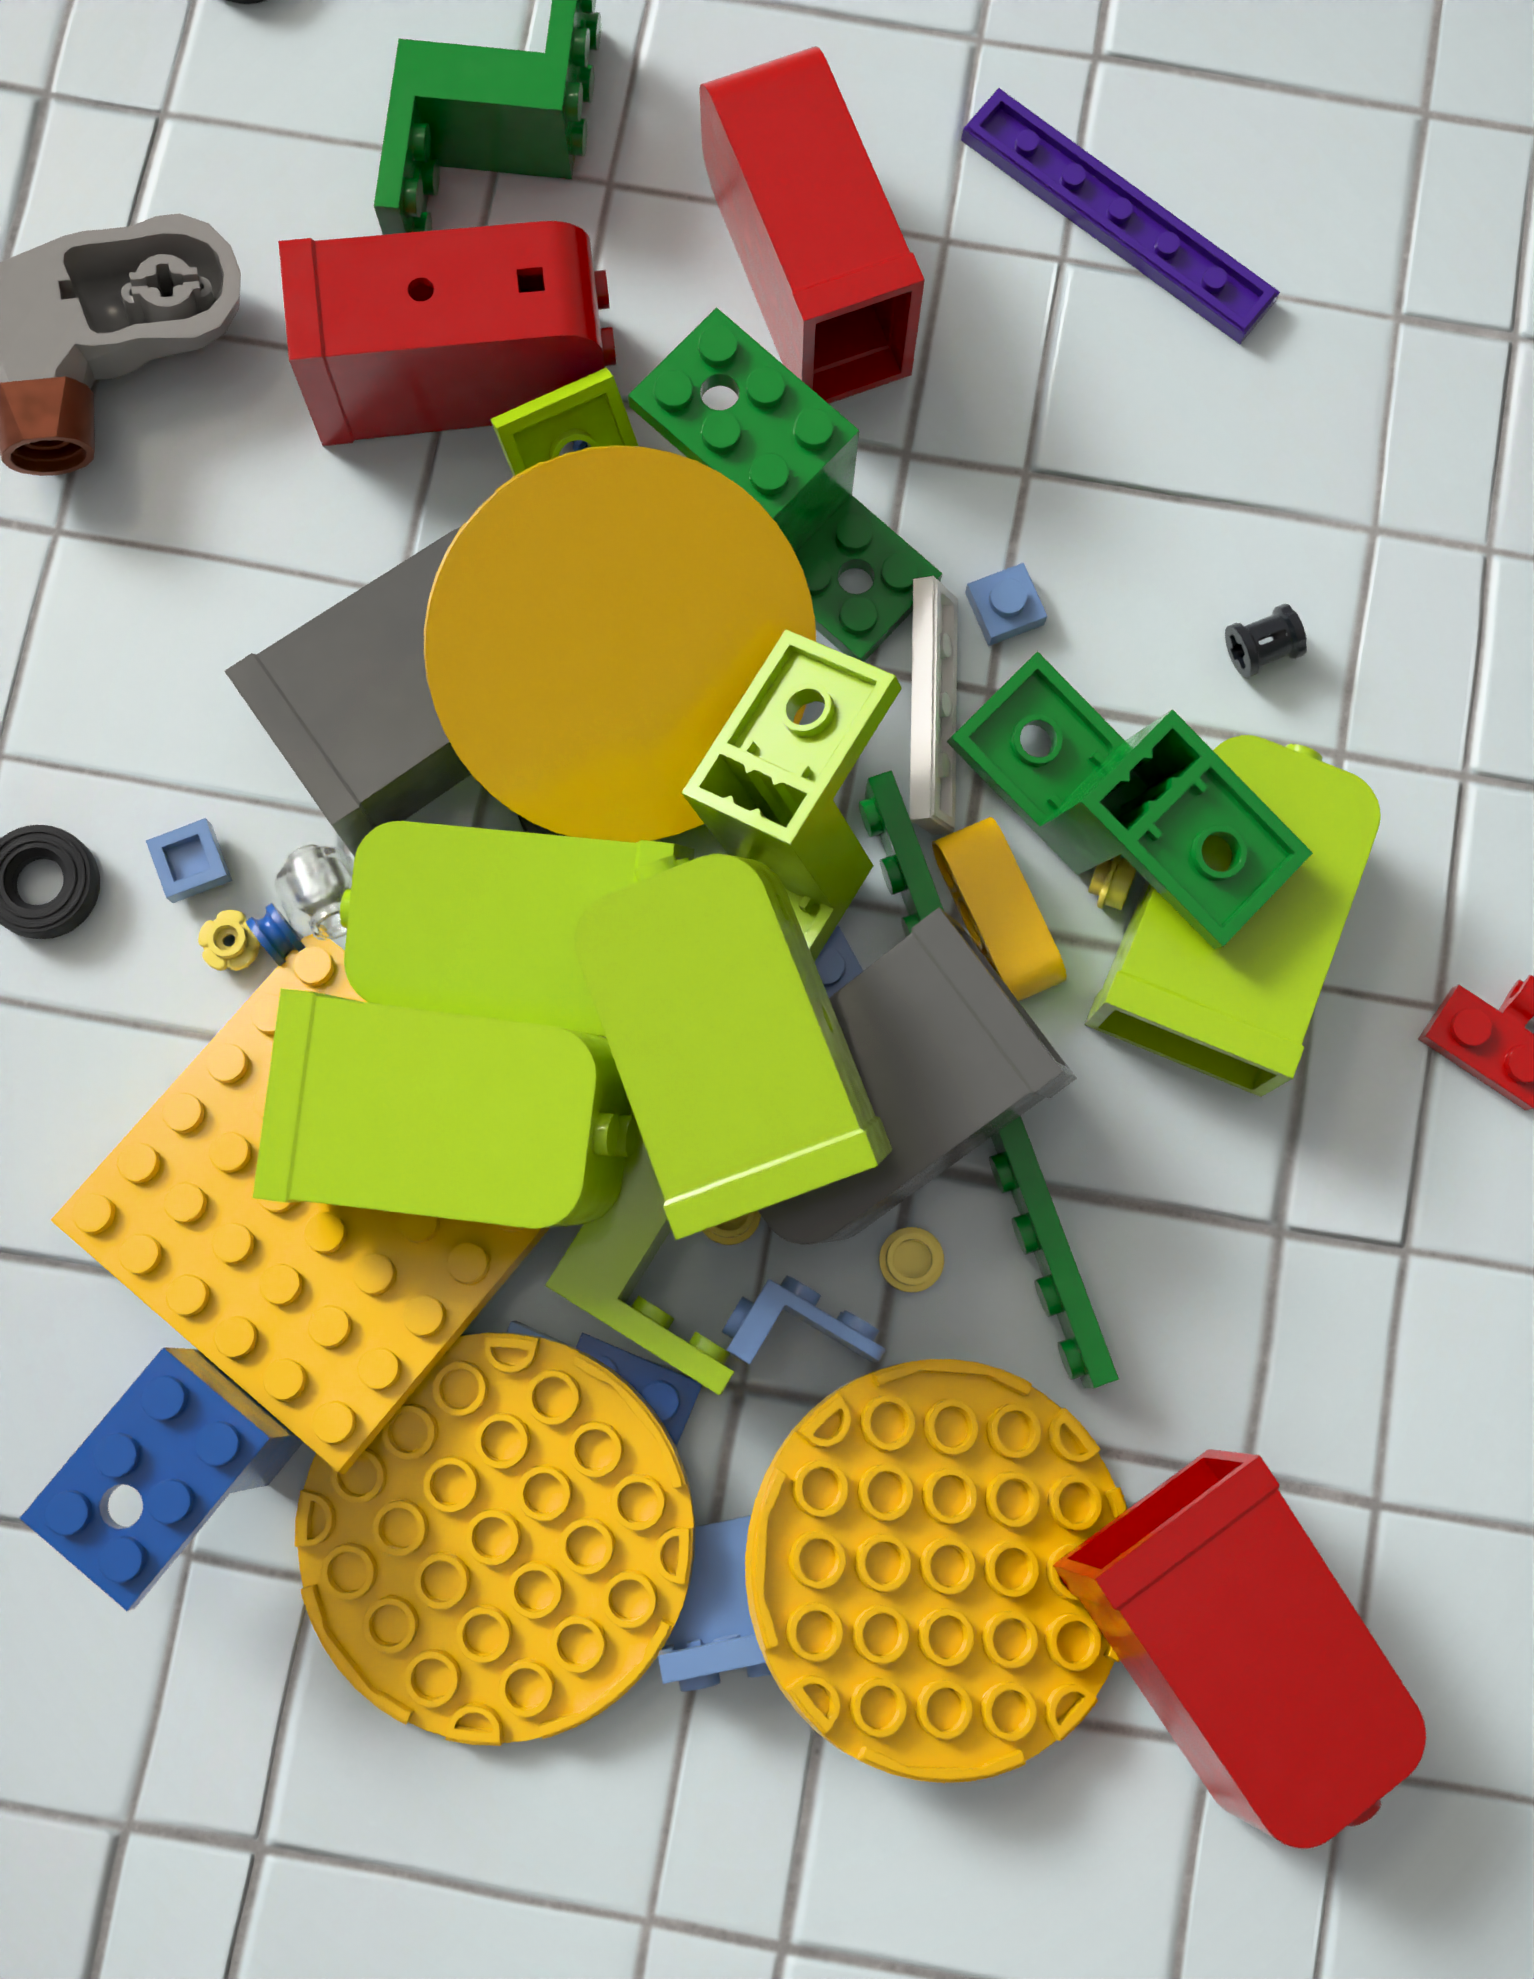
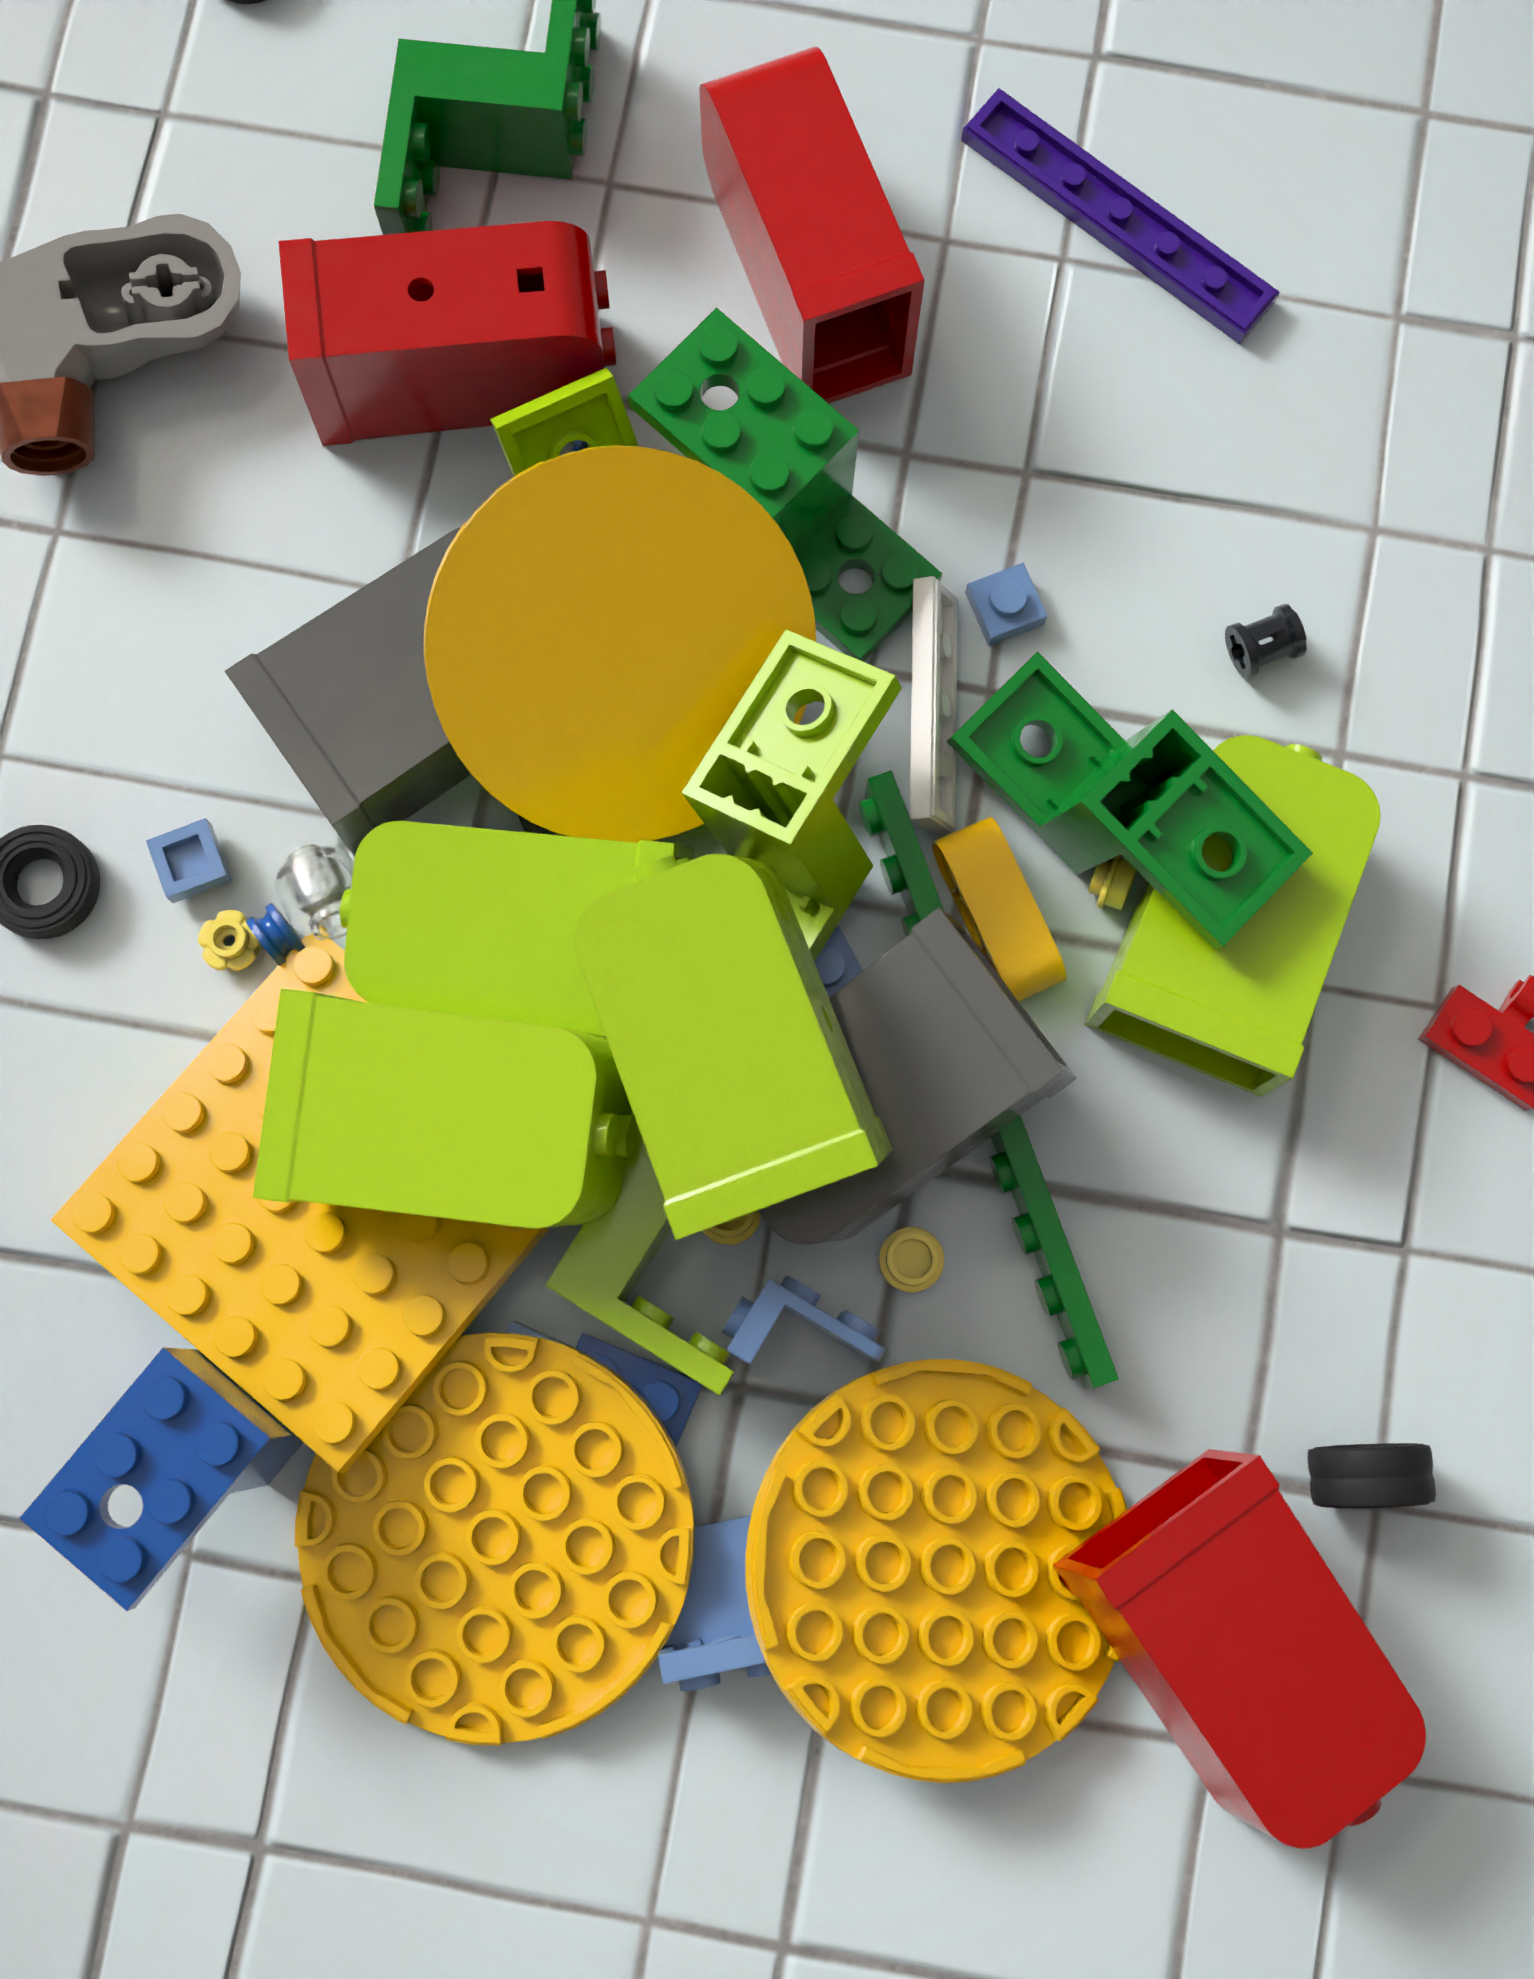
(1371, 1475): none -> black tyre

